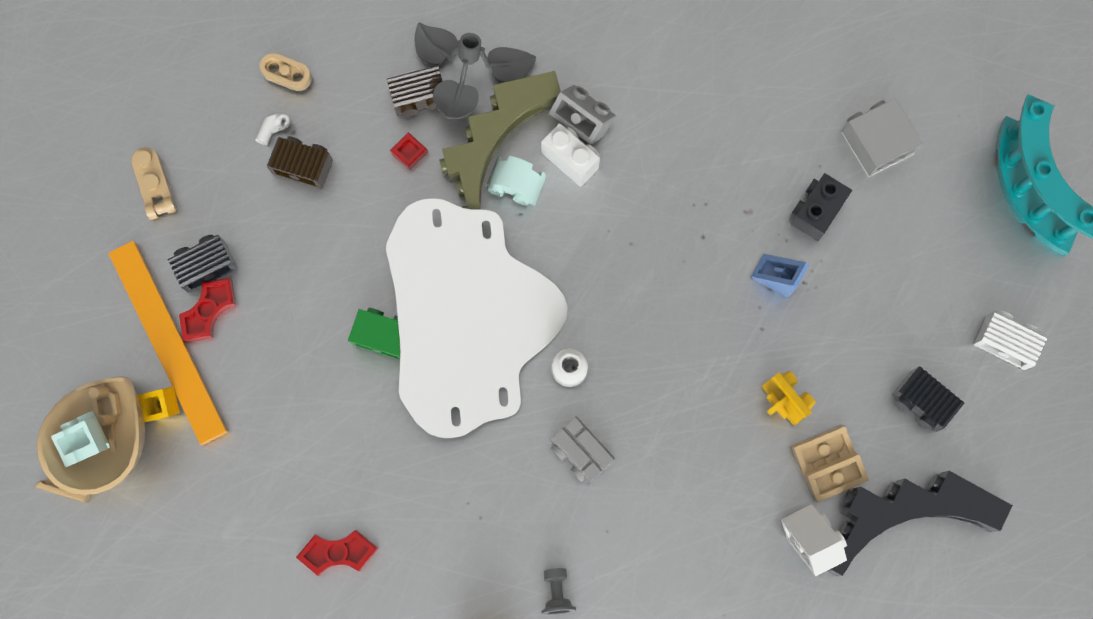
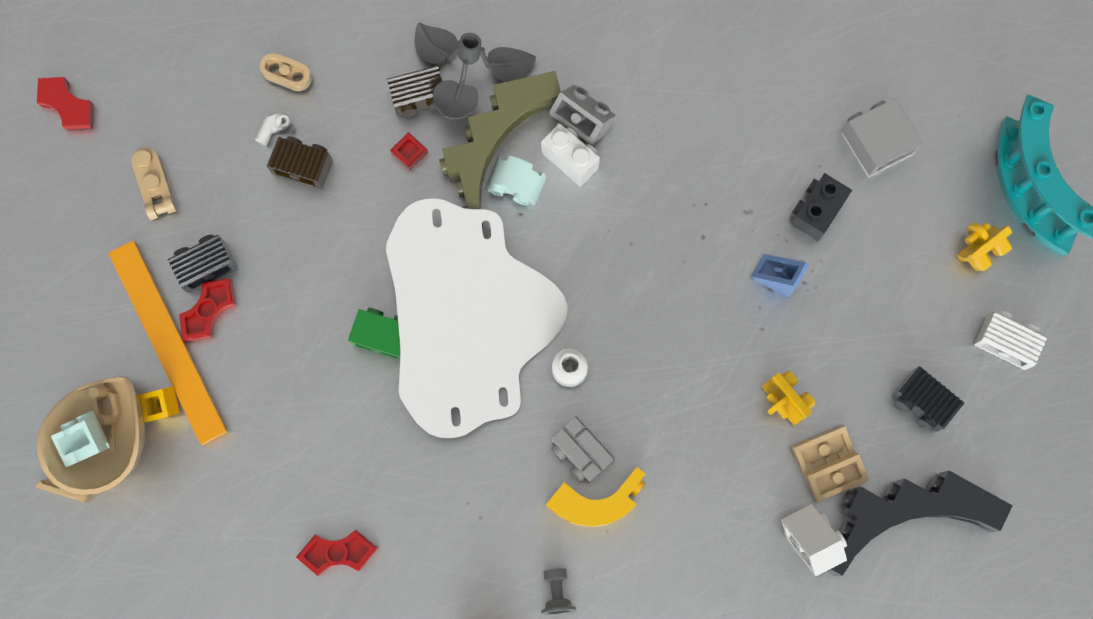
(73, 111): none -> red tile
(594, 513): none -> yellow arch
(982, 240): none -> yellow hips

